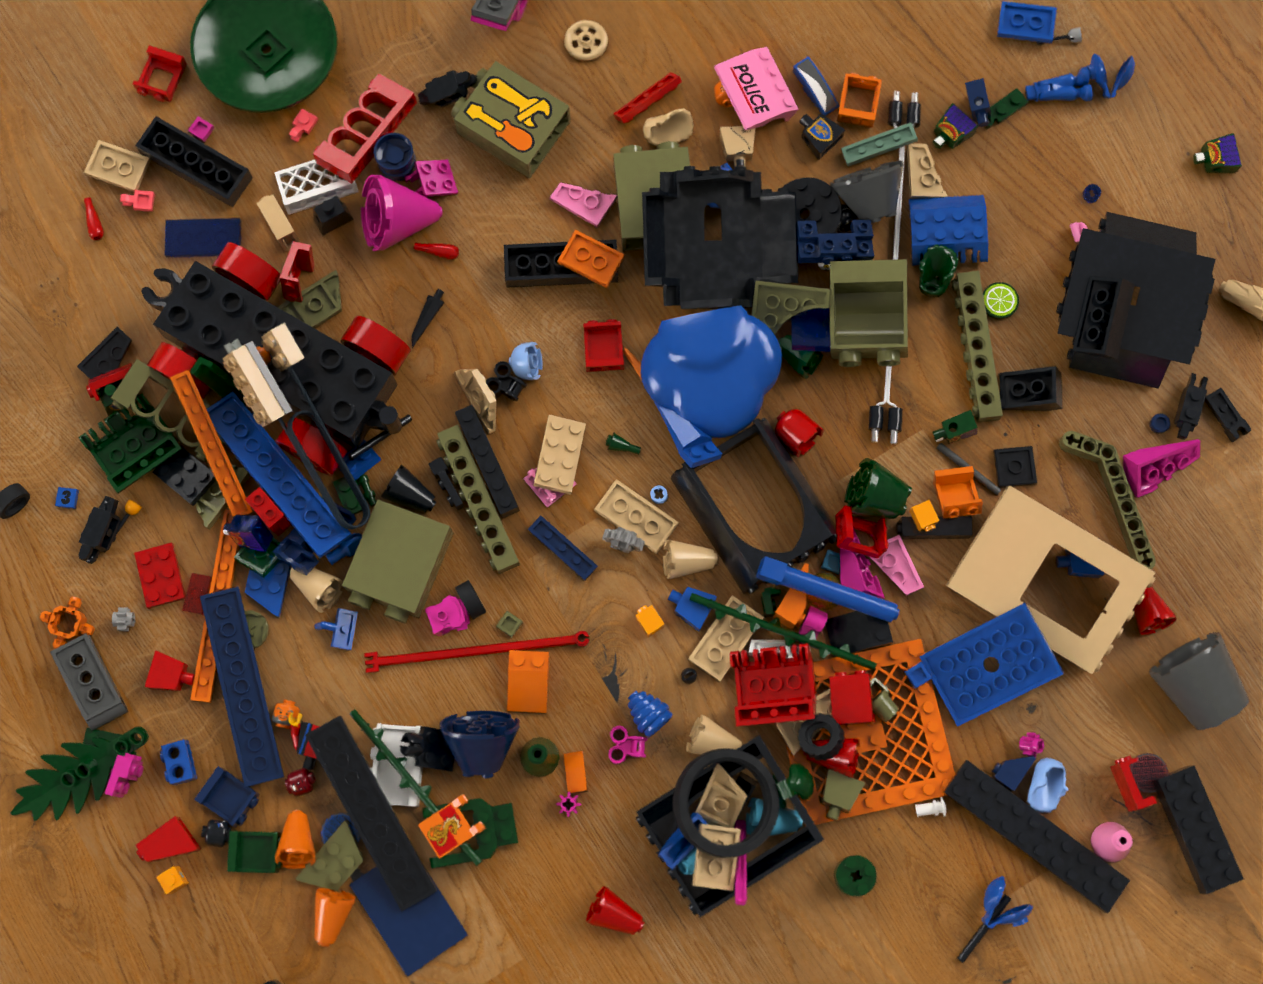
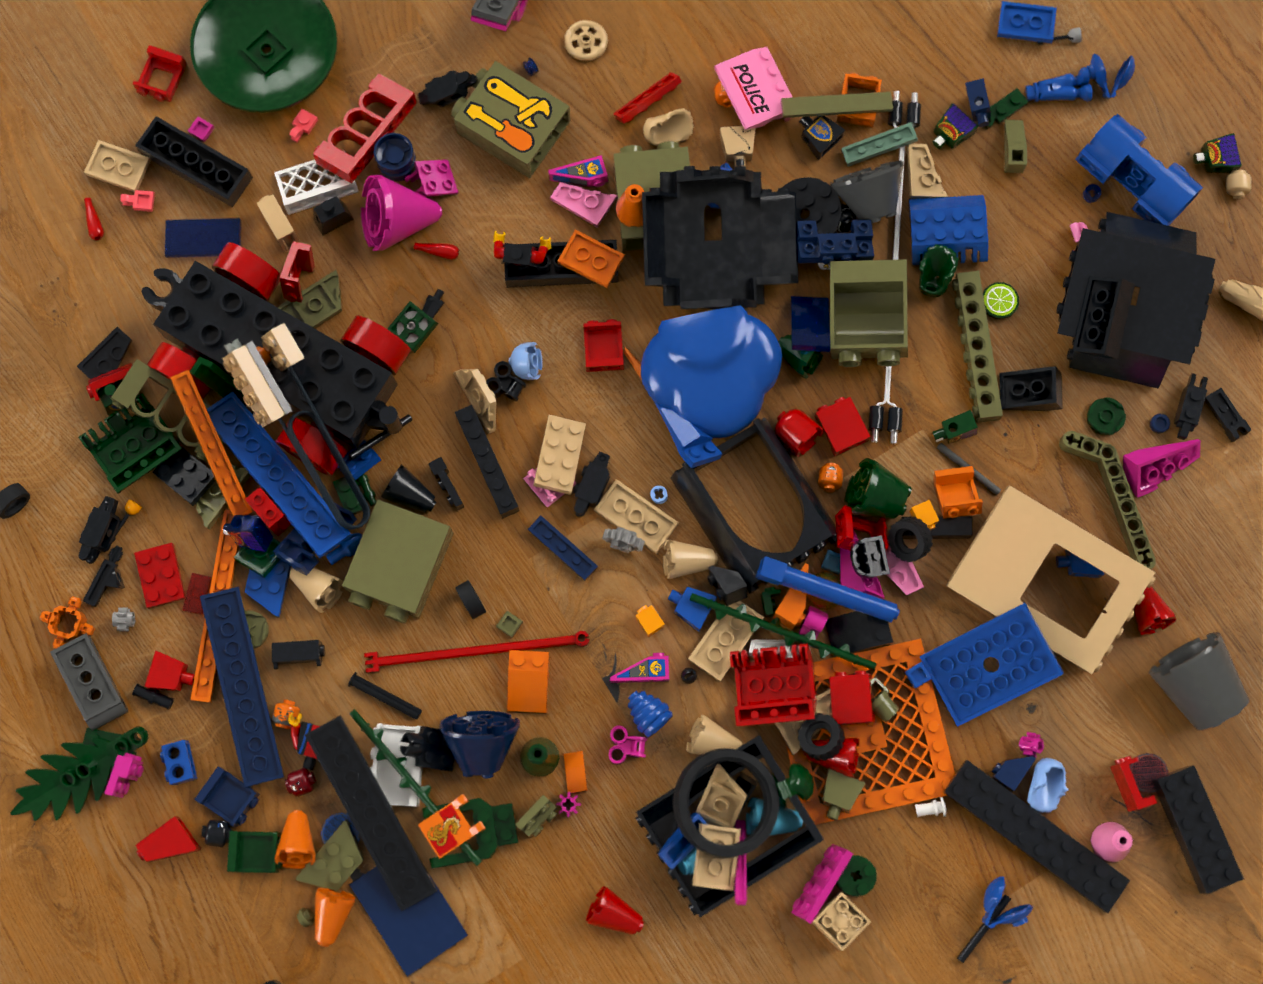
(66, 497): blue tile -> none
(106, 577): none -> black piece
(153, 696): none -> black pin
(172, 880): light orange brick -> none
(297, 652): none -> black brick
(306, 917): none -> olive plate
(342, 629): plate -> none
(384, 696): none -> black axle
(413, 326): none -> dark green piece
(448, 616): dark pink piece -> none
(454, 436): olive brick -> none
(520, 254): none -> torso
(530, 66): none -> clear blue bush
(536, 816): none -> olive plate
(583, 173): none -> slope
(592, 484): none -> black hinge
(617, 443): dark green cone -> none
(629, 206): none -> orange cone
(650, 669): none -> slope
(728, 584): none -> black slope
(779, 302): olive plate -> none
(815, 86): slope -> none
(822, 882): none -> dark pink plate
(830, 477): none -> orange head
(836, 104): none -> olive tile
(840, 921): none -> tan brick
(842, 425): none -> red panel
(869, 557): none -> black slope
(897, 543): none -> black tyre
(1014, 146): none -> olive slope
(1015, 466): black tile -> none
(1106, 416): none -> dark green tile
(1119, 154): none -> blue cylinder
(1238, 184): none -> tan head

